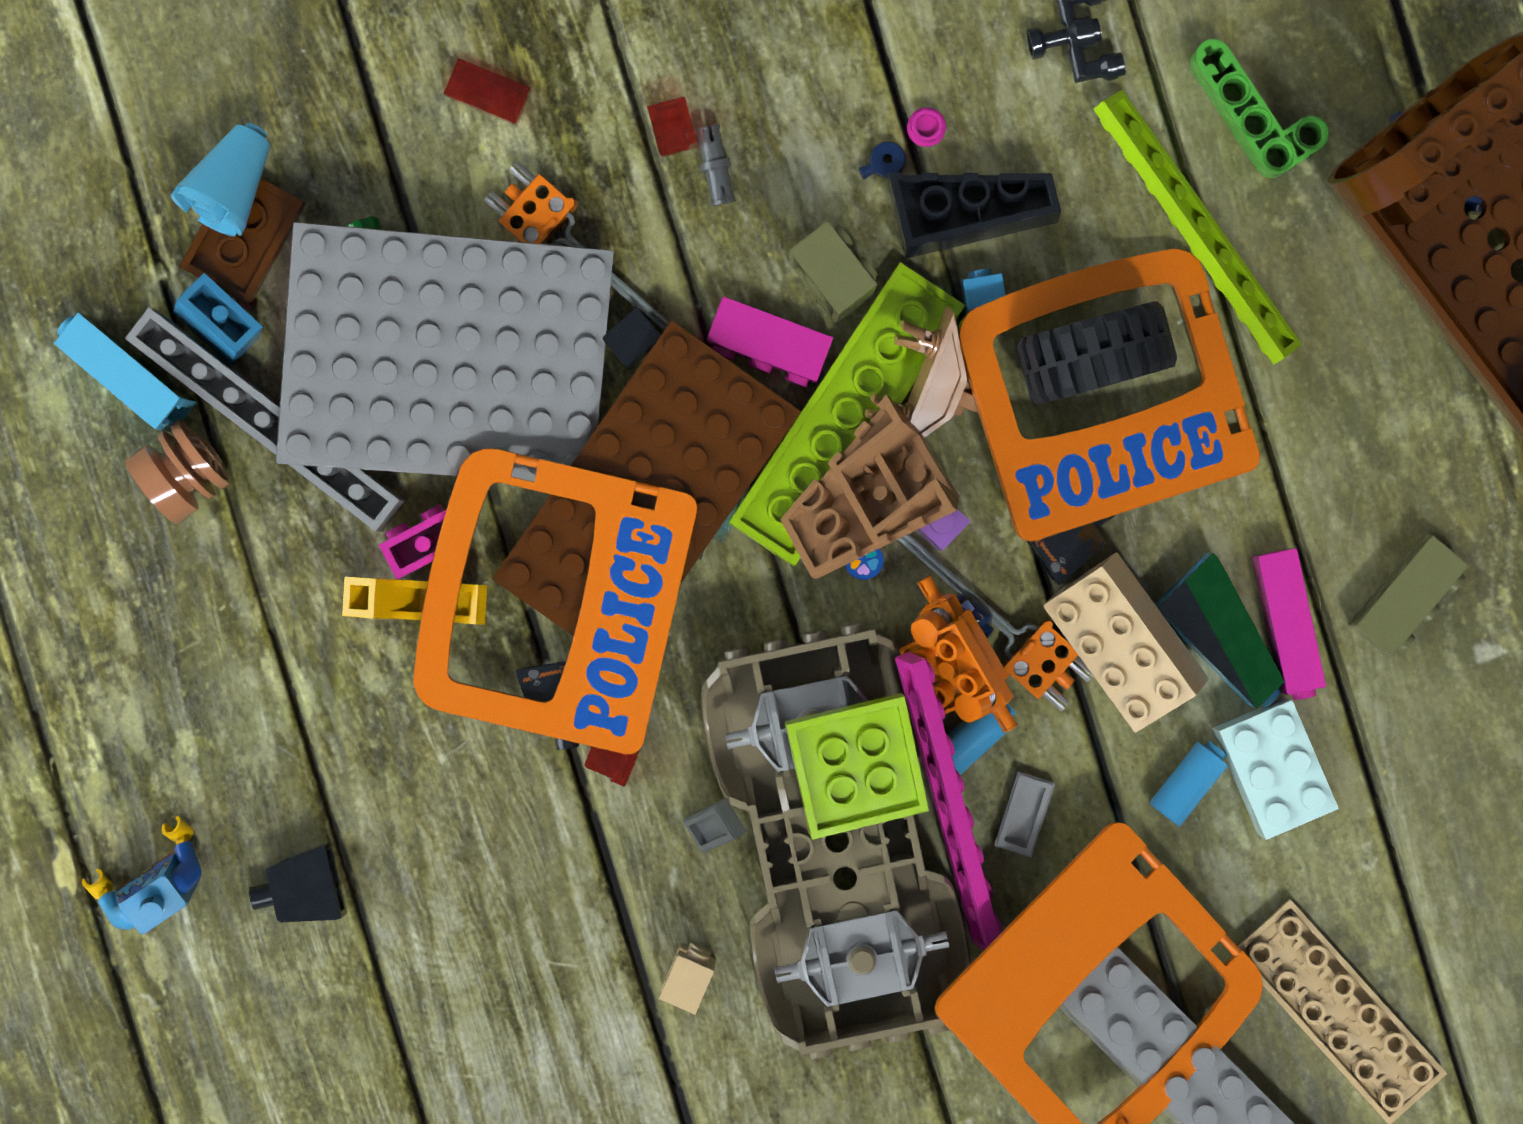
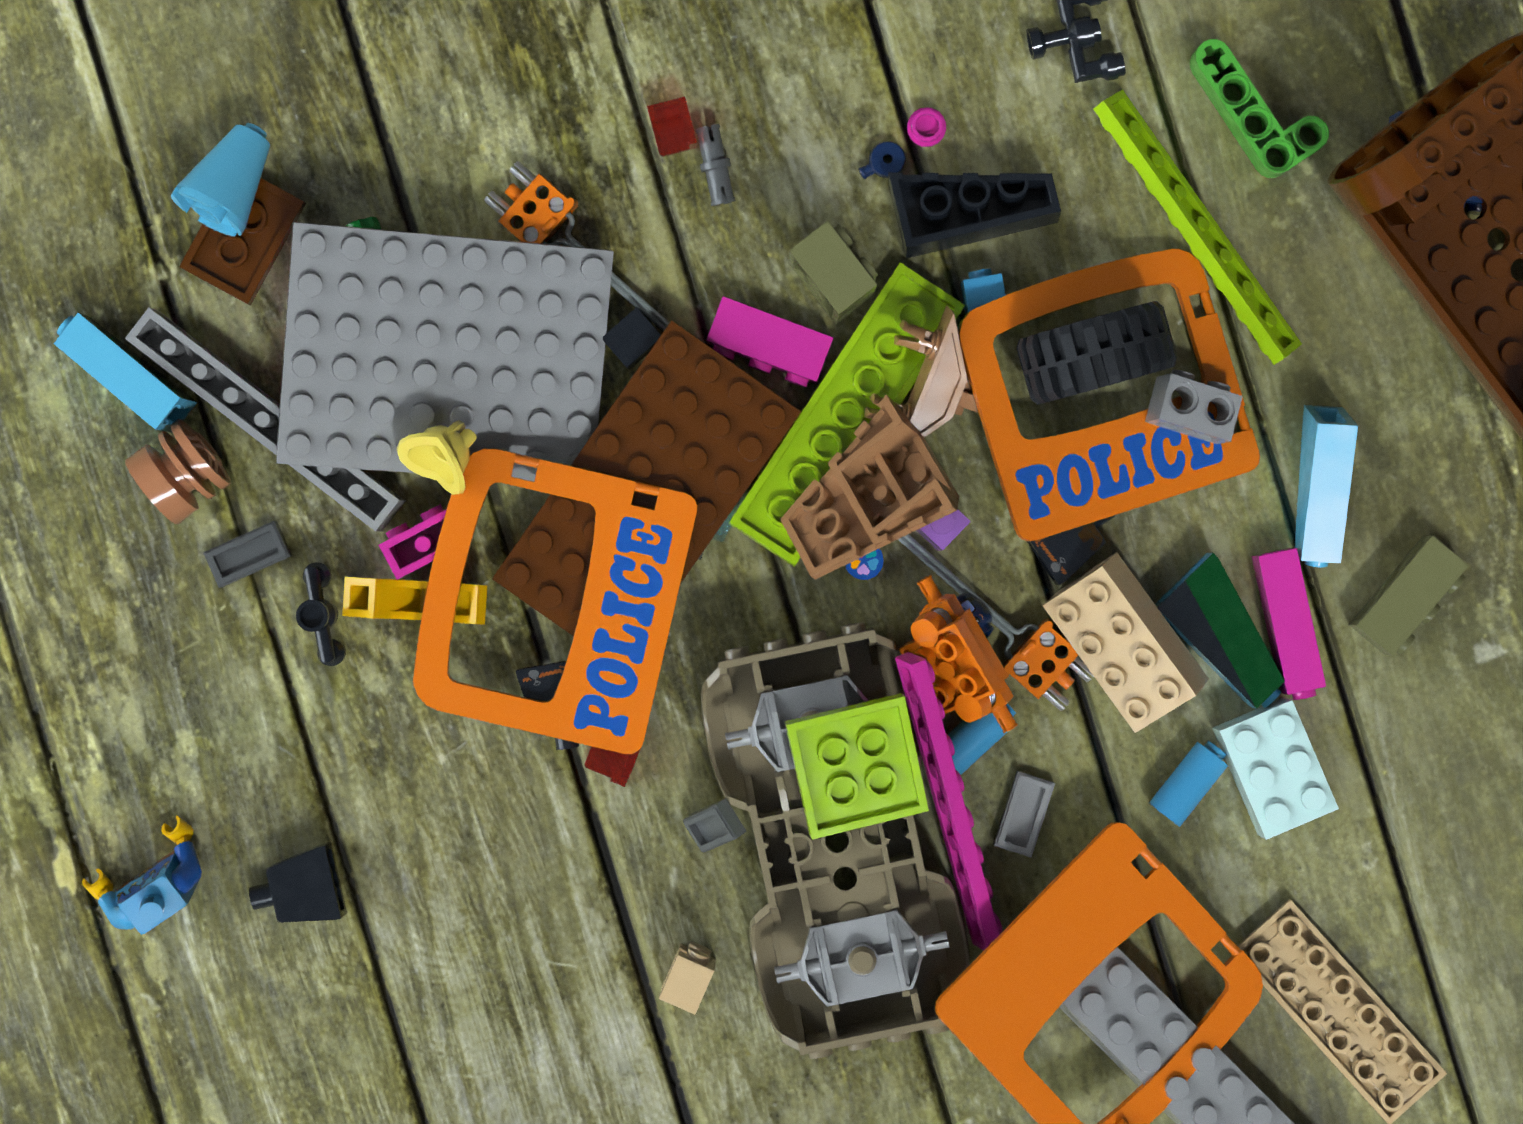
(217, 319): dark azure brick -> none
(247, 554): none -> dark grey tile
(320, 614): none -> black piece
(439, 454): none -> light yellow helmet
(487, 92): clear red plate -> none
(1193, 416): none -> light grey brick
(1324, 483): none -> medium azure slope

